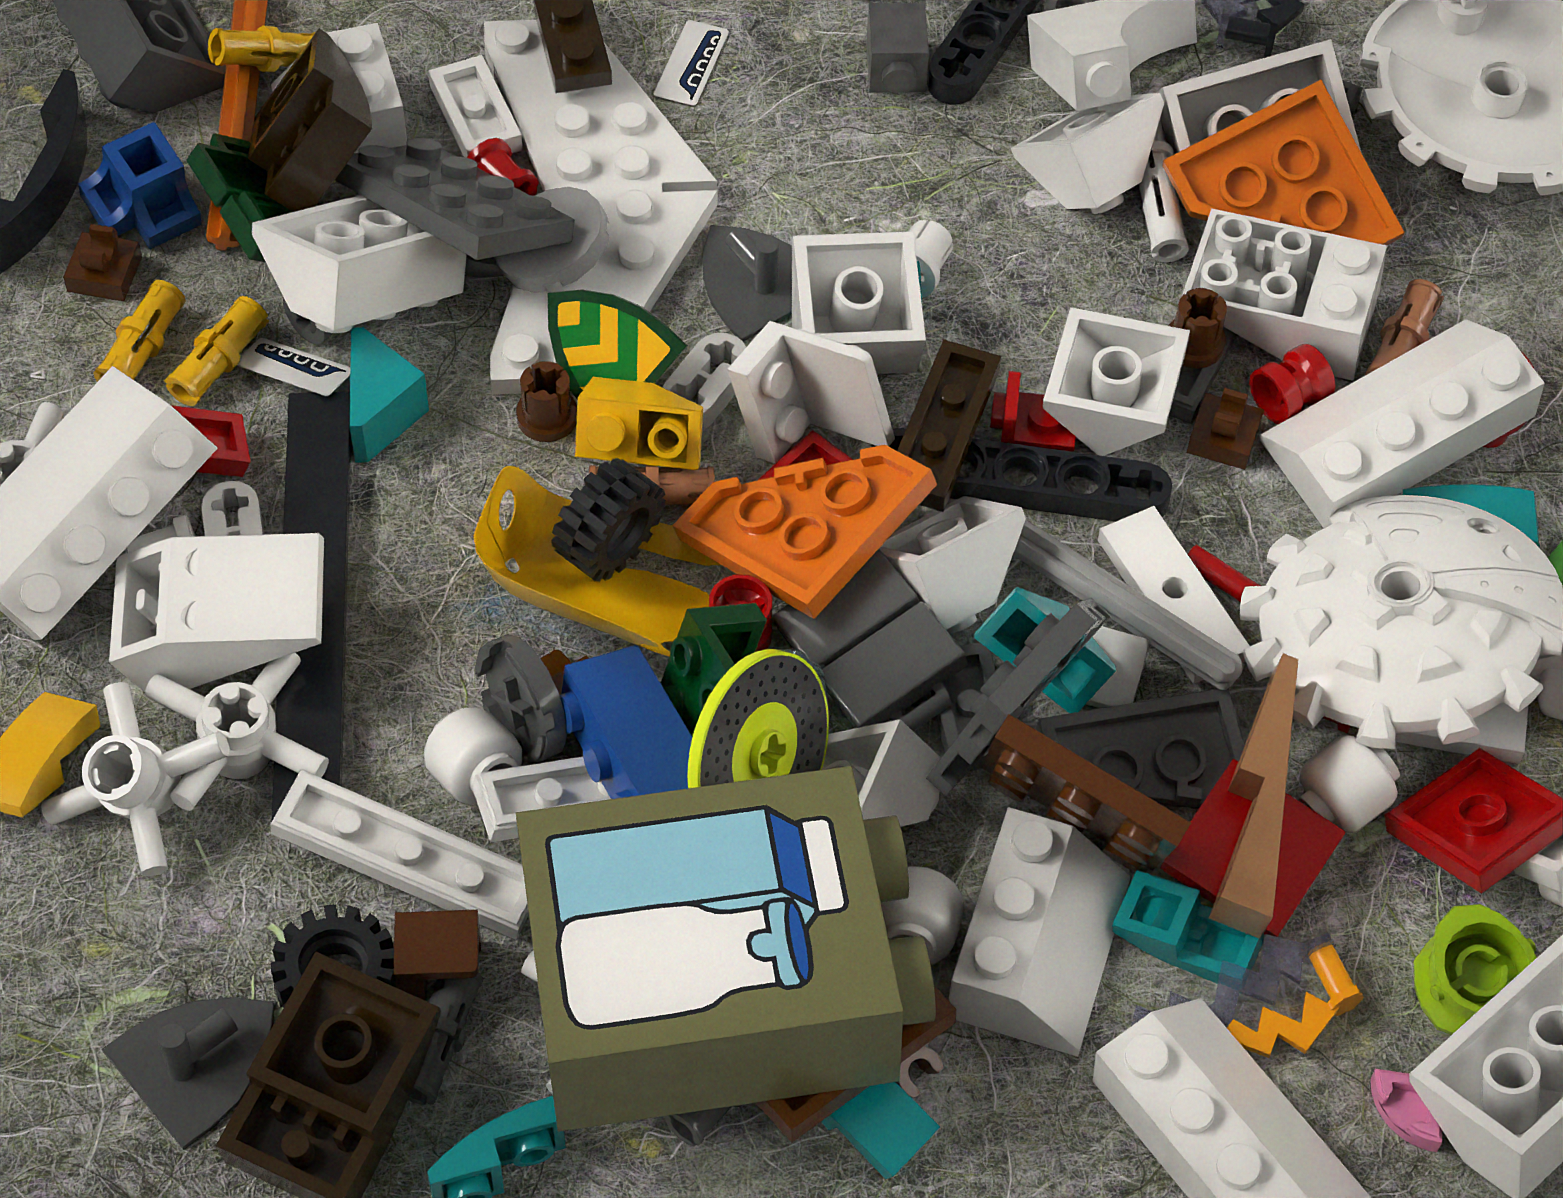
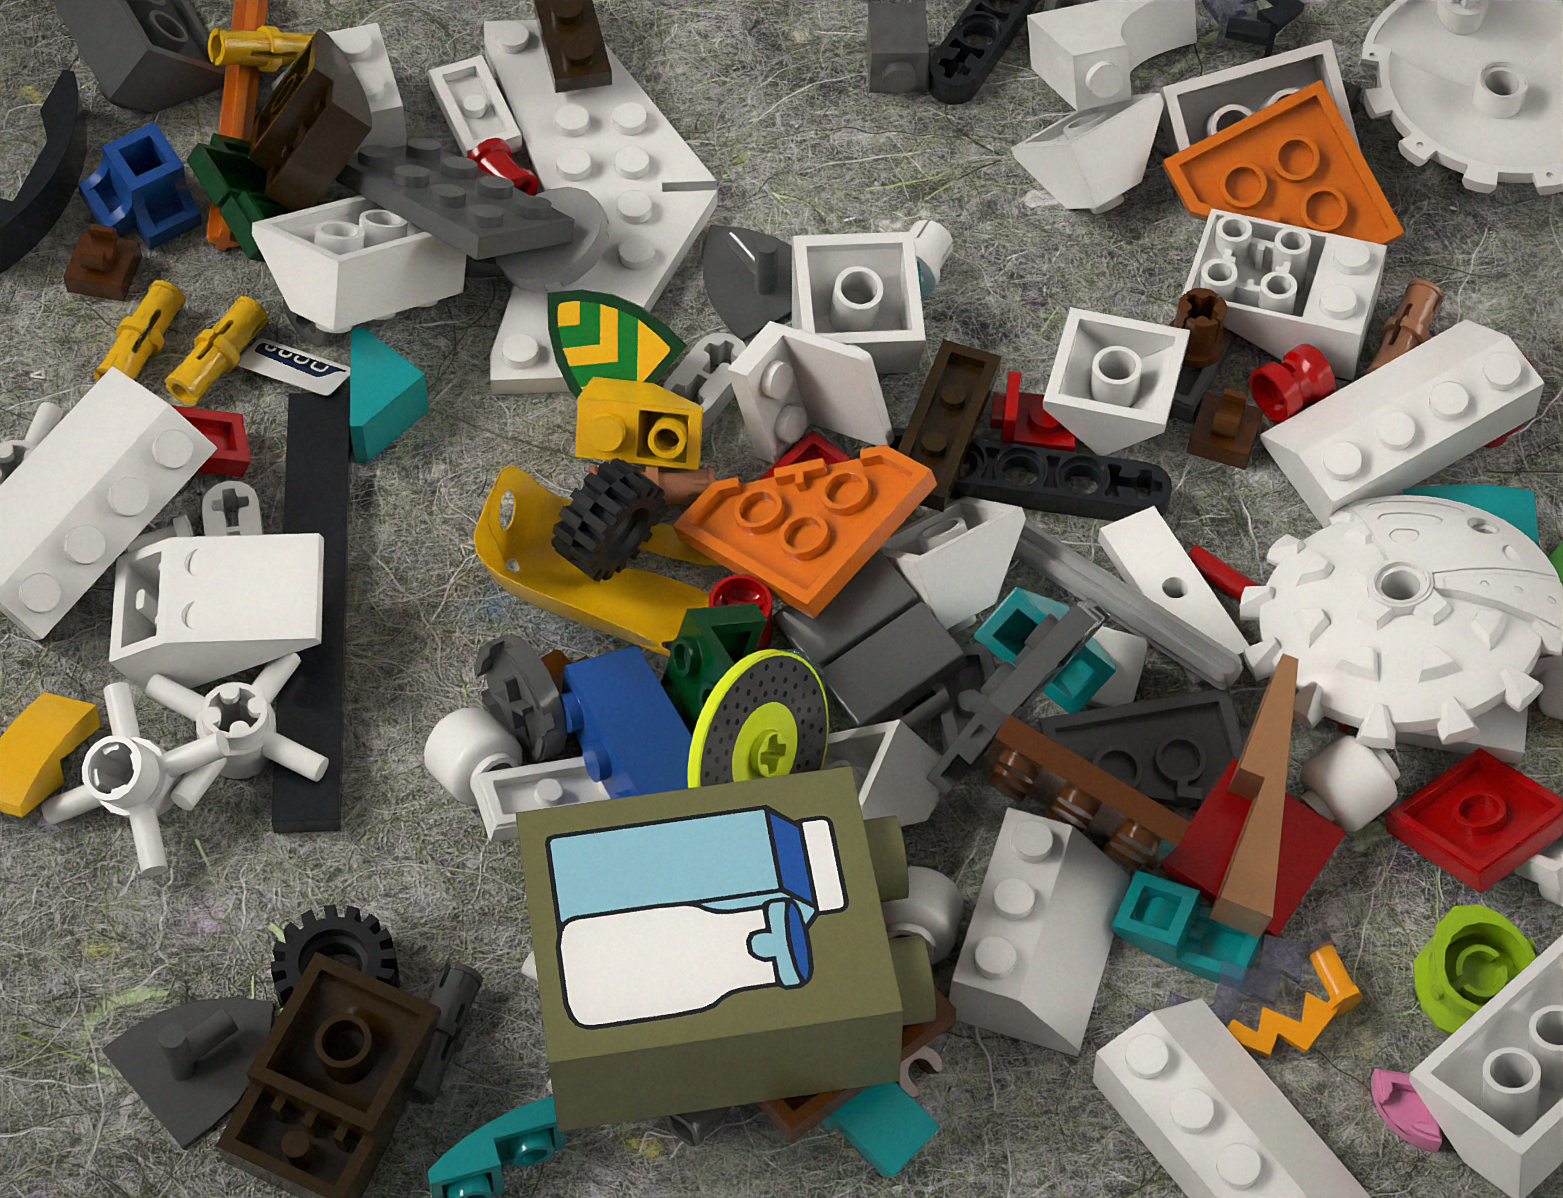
(403, 852): white tile -> none
(435, 947): reddish brown panel -> none
(545, 406): reddish brown bush -> none
(691, 62): white sticker -> none
(1165, 232): white pin -> none

